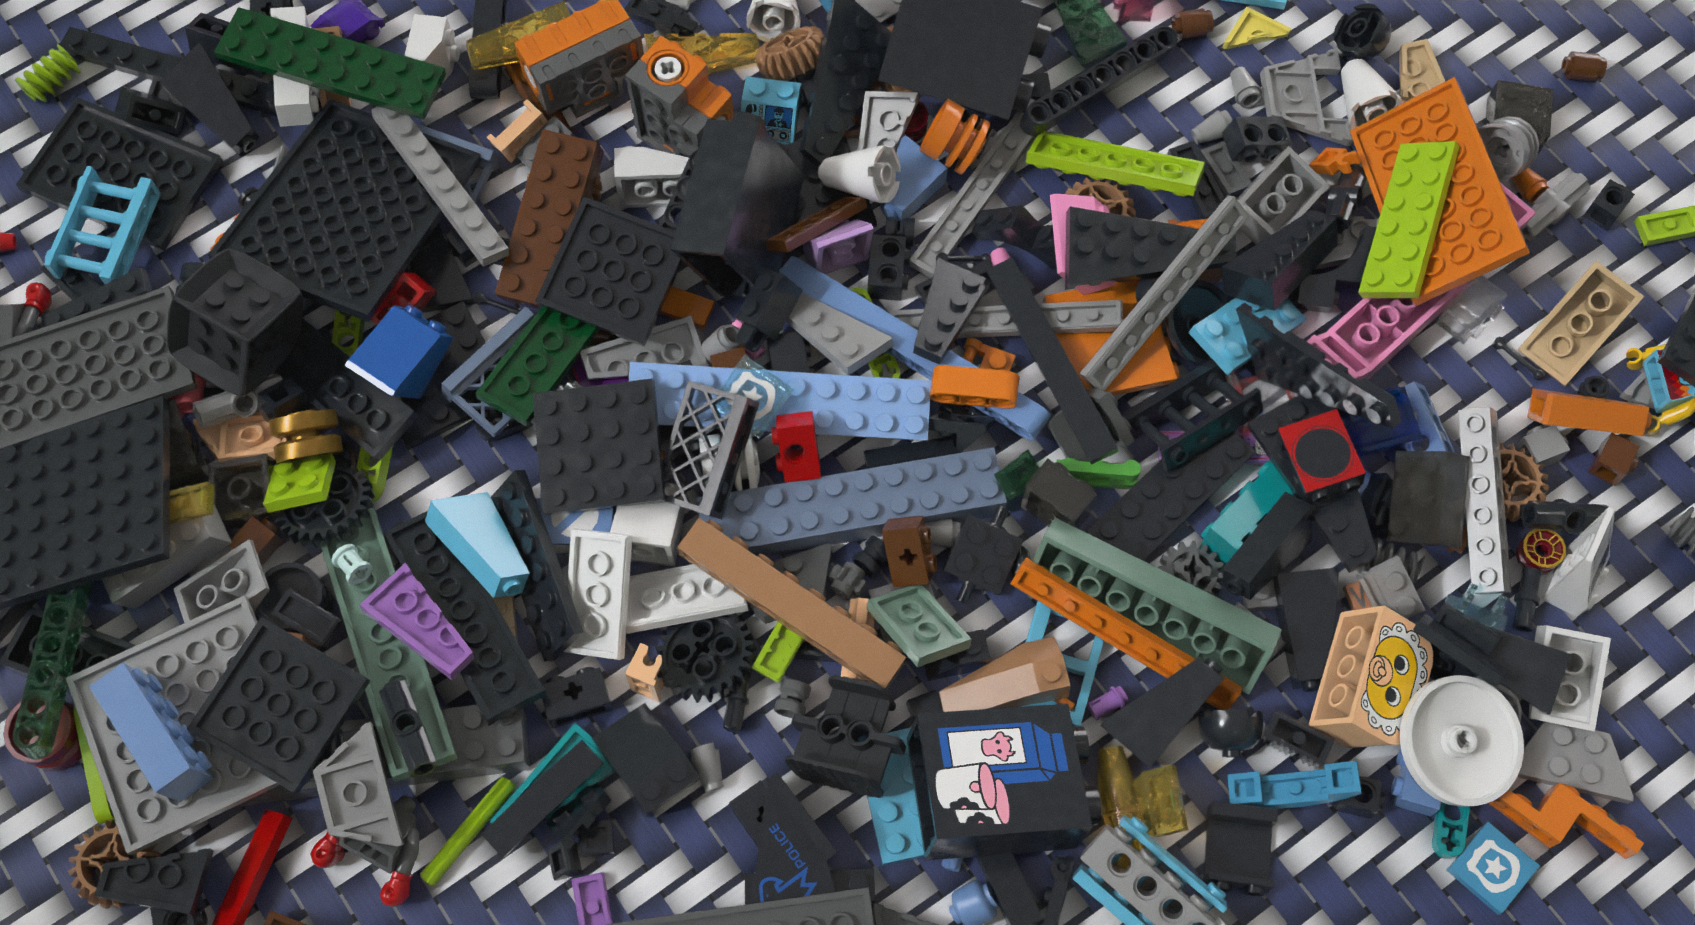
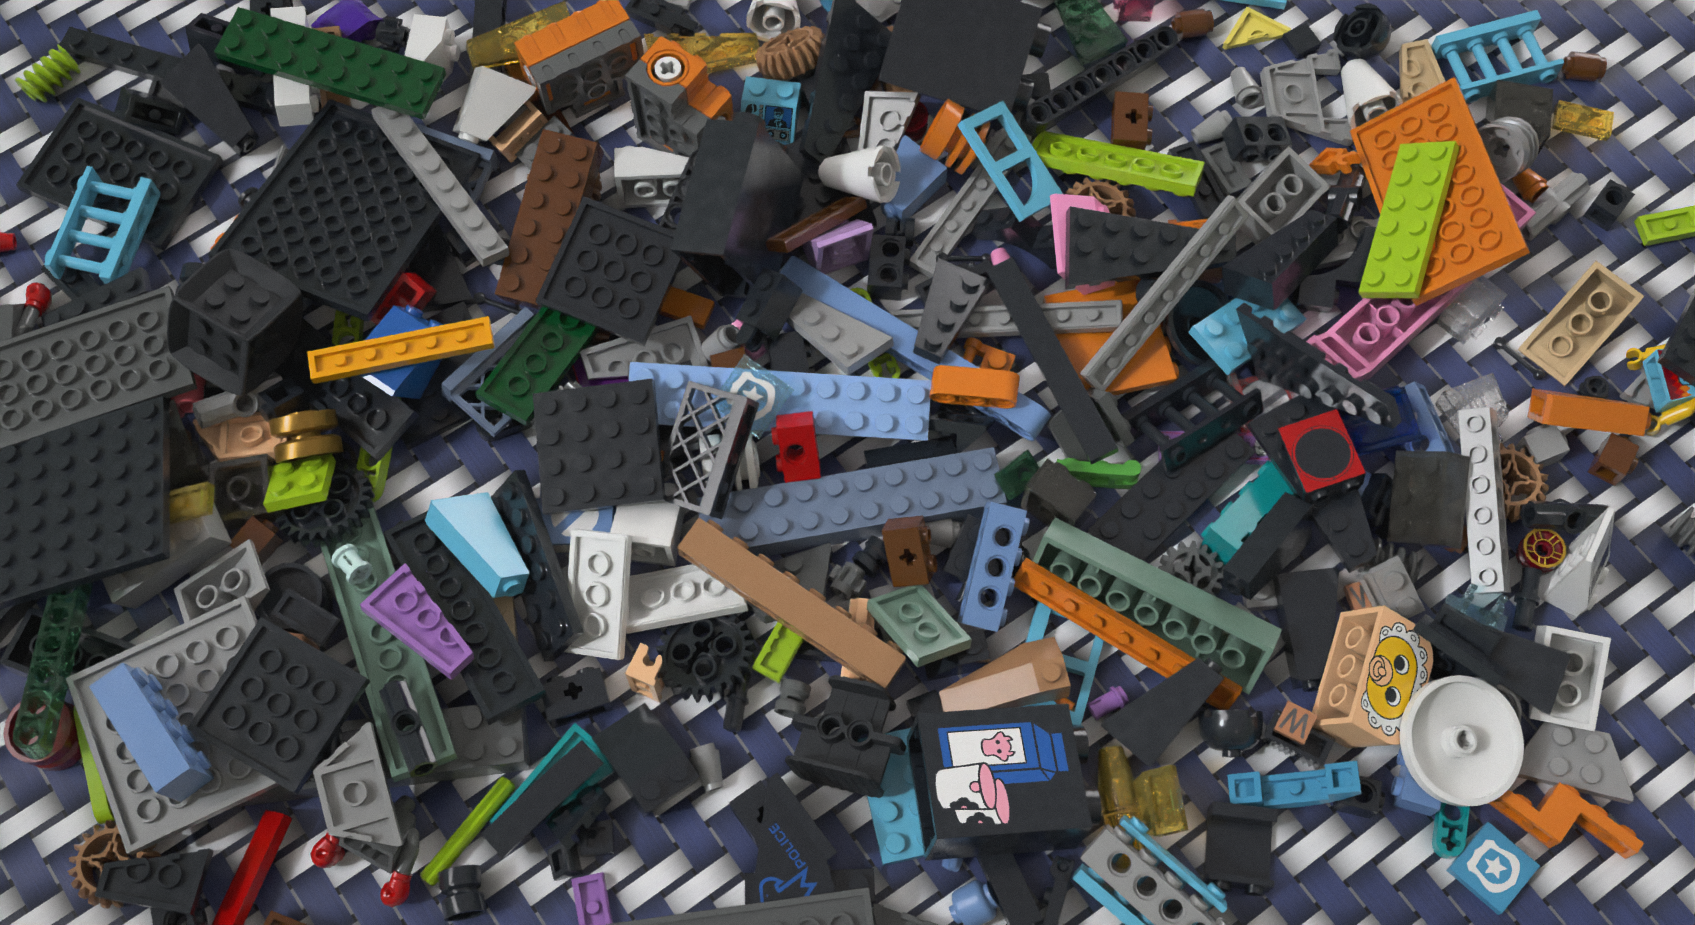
(392, 34): none -> black gear
(400, 350): none -> light orange plate
(462, 897): none -> black wheel
(489, 104): none -> white slope
(979, 579): none -> medium blue brick
(1042, 182): none -> medium azure window
(1131, 119): none -> reddish brown brick
(1295, 722): none -> nougat tile
(1301, 41): none -> black tile
(1473, 394): none -> clear torso
(1497, 34): none -> medium azure fence
(1582, 120): none -> clear yellow plate

